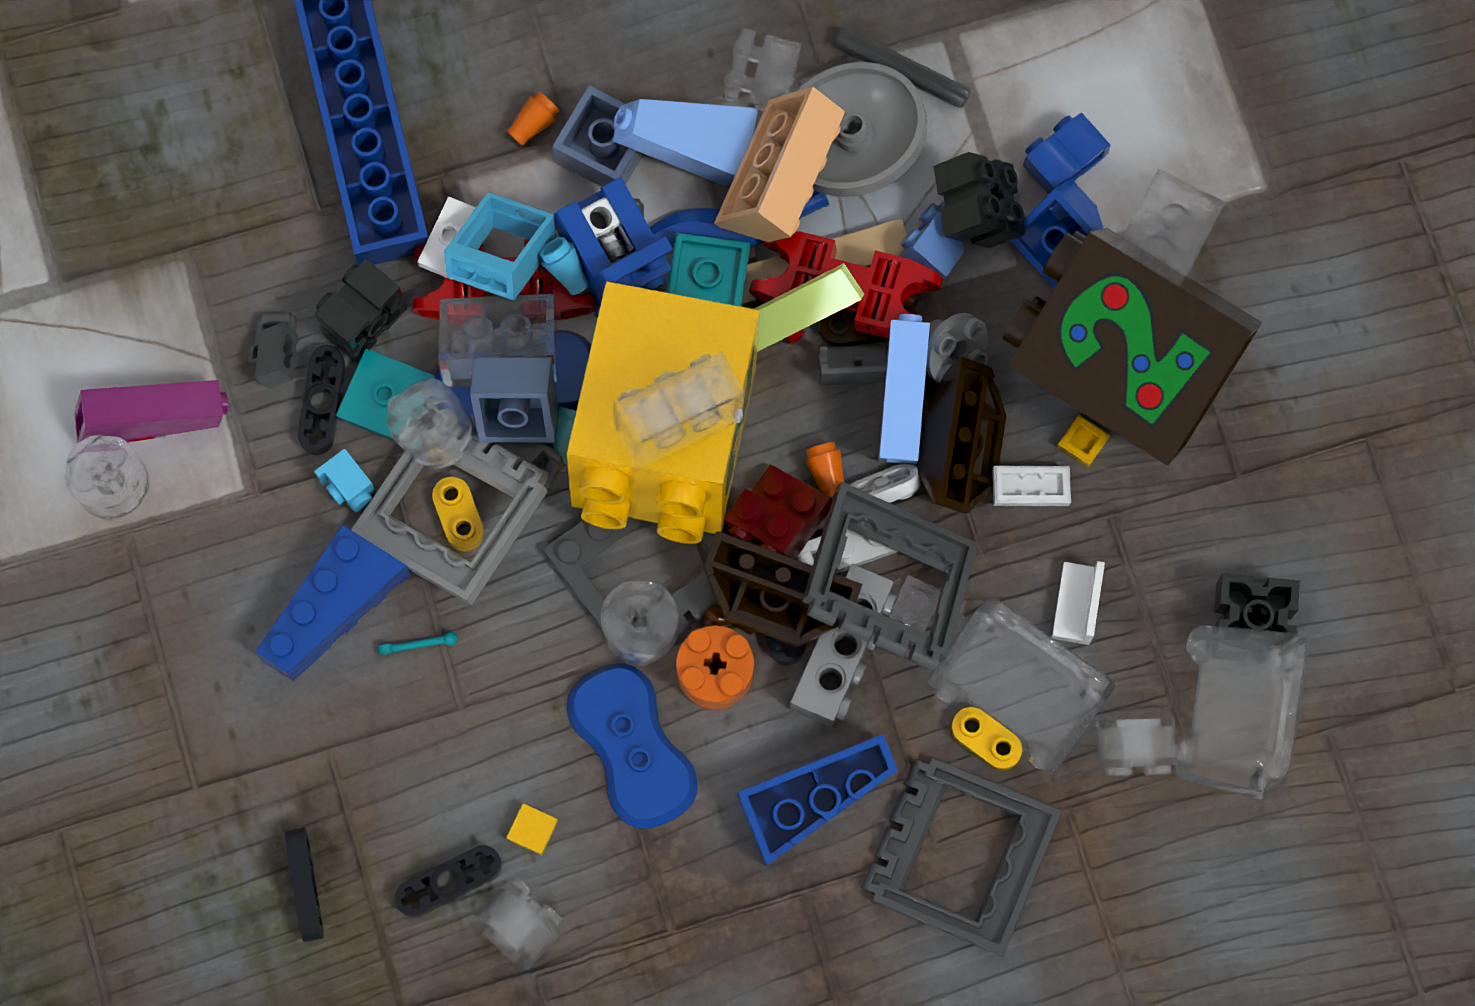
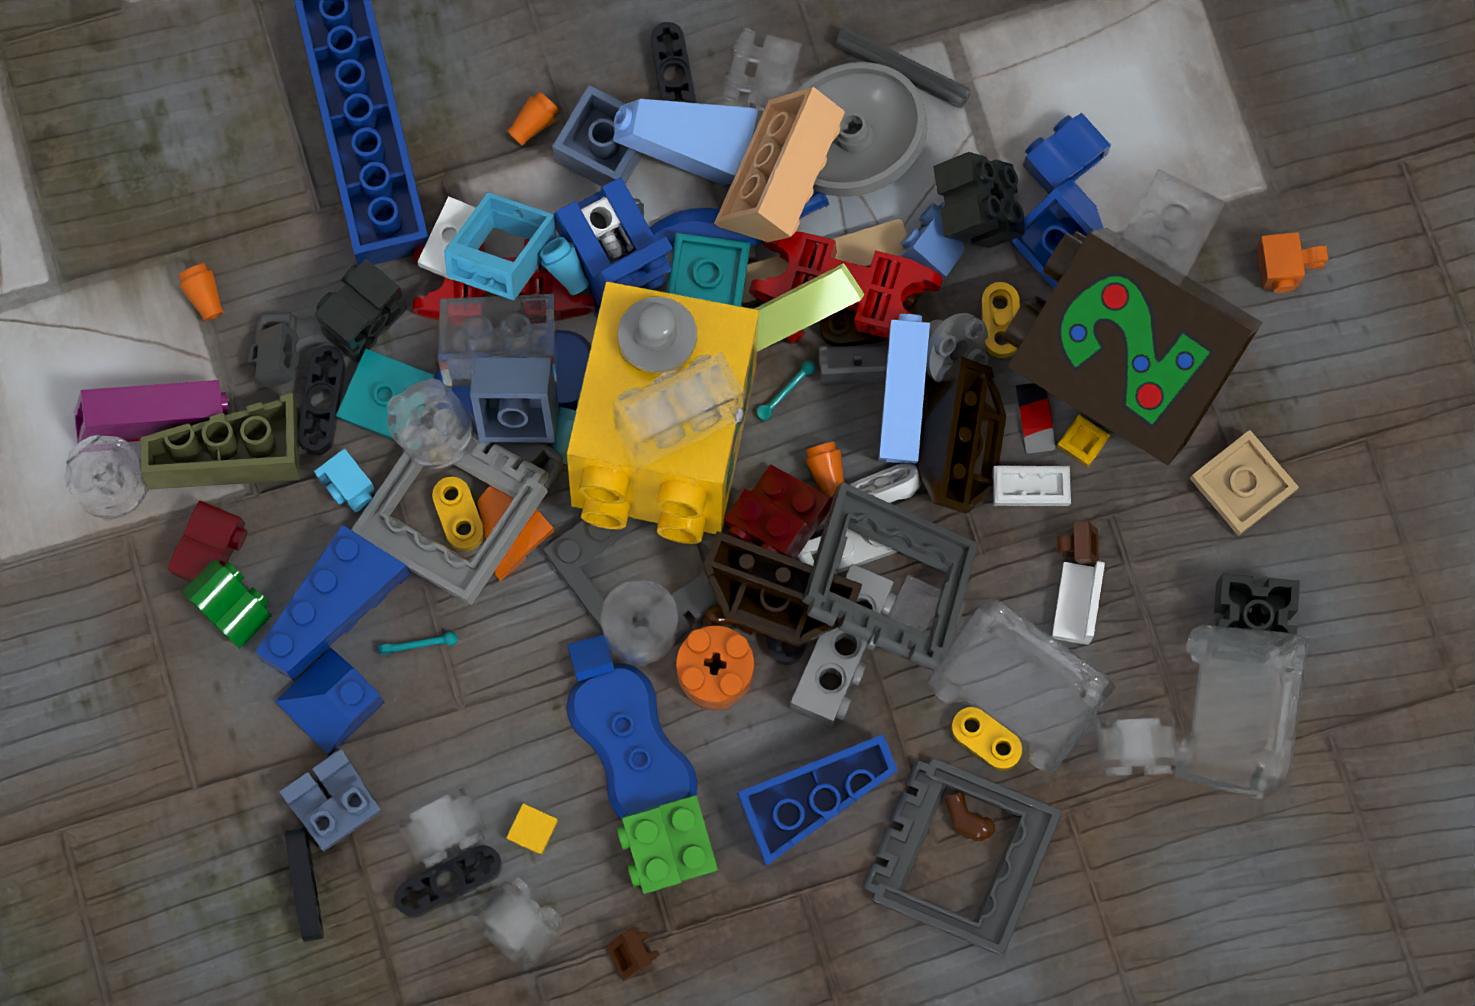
(201, 290): none -> orange cone
(208, 536): none -> dark red brick
(227, 449): none -> olive wedge
(227, 602): none -> green brick
(330, 701): none -> blue slope
(341, 814): none -> sand blue hips
(442, 827): none -> clear brick
(491, 508): none -> orange slope
(590, 657): none -> blue tile
(630, 954): none -> reddish brown tile
(657, 335): none -> light grey plate
(667, 844): none -> bright green plate
(679, 48): none -> black beam
(764, 411): none -> teal hinge
(967, 823): none -> reddish brown arm
(999, 319): none -> yellow plate
(1035, 418): none -> sticker
(1081, 545): none -> reddish brown tile
(1244, 483): none -> tan plate
(1283, 261): none -> orange brick

